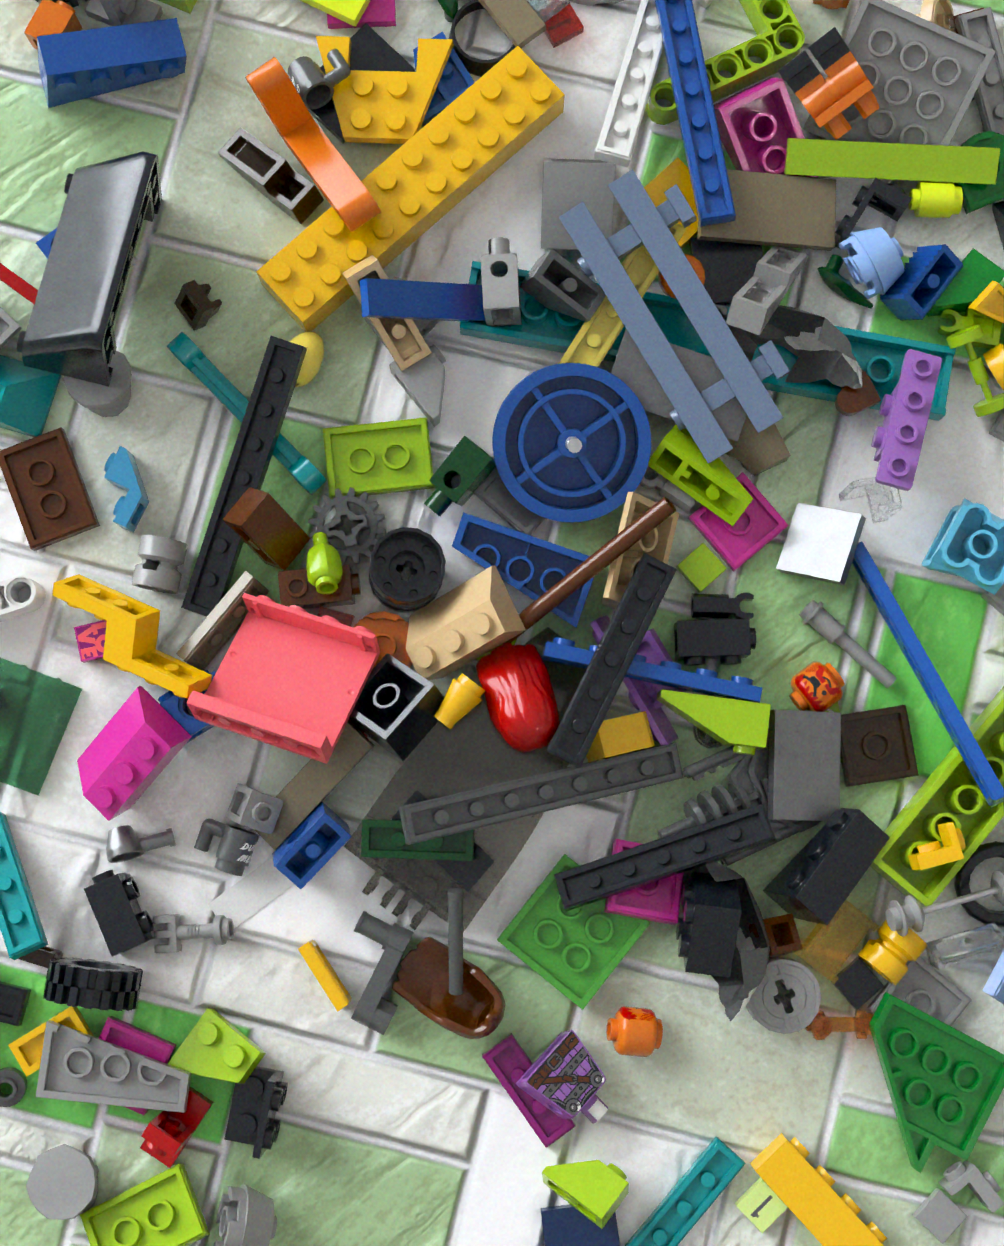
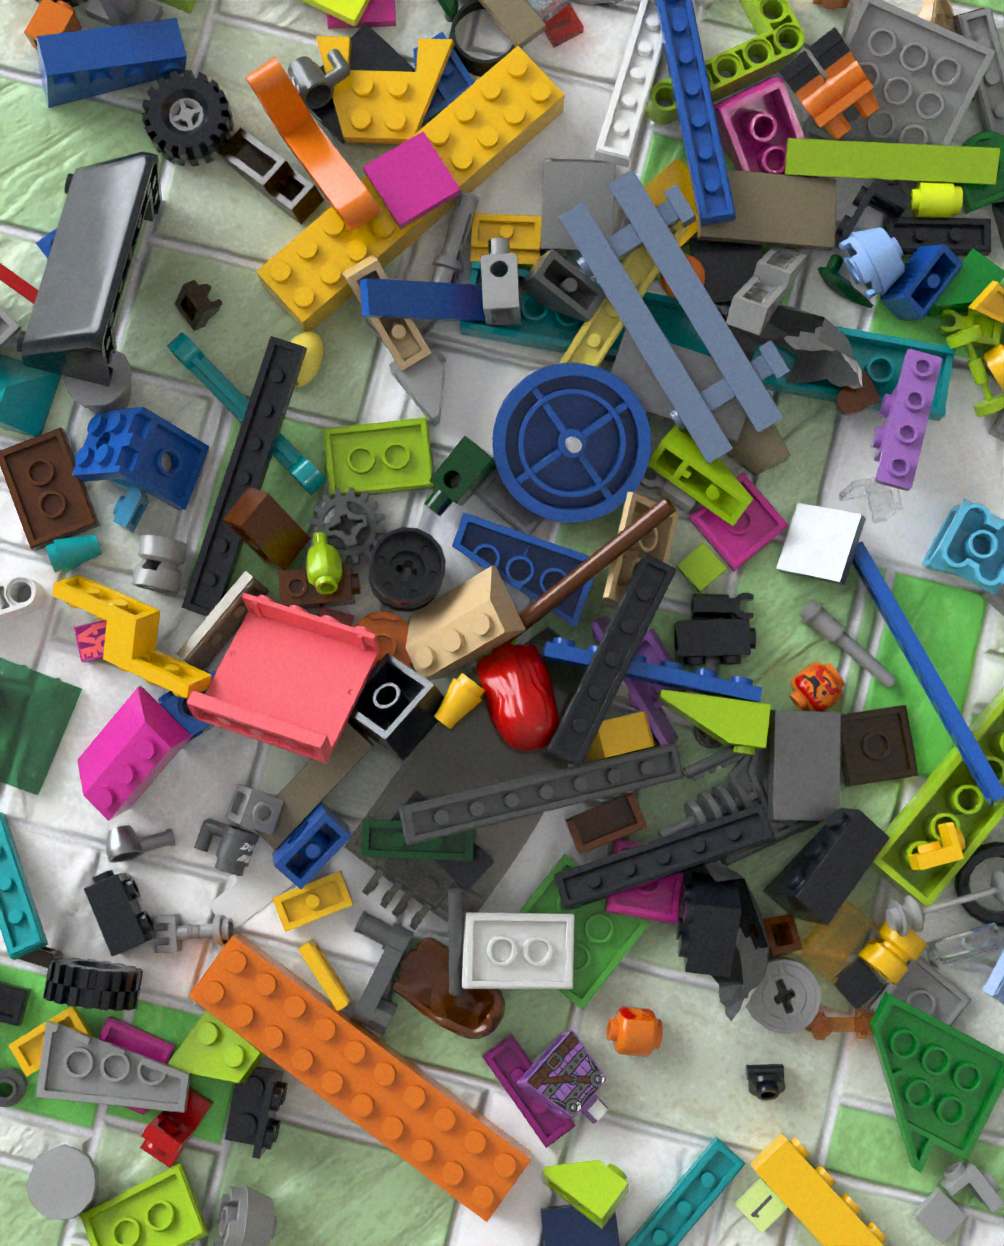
(72, 552): none -> teal cone
(131, 447): none -> blue bracket
(179, 103): none -> black wheel
(313, 901): none -> yellow plate
(361, 1076): none -> orange brick
(411, 180): none -> dark pink tile
(449, 263): none -> light grey pin
(518, 950): none -> white tile
(521, 230): none -> yellow plate
(605, 823): none -> reddish brown panel
(765, 1080): none -> black plate
(957, 233): none -> black tile

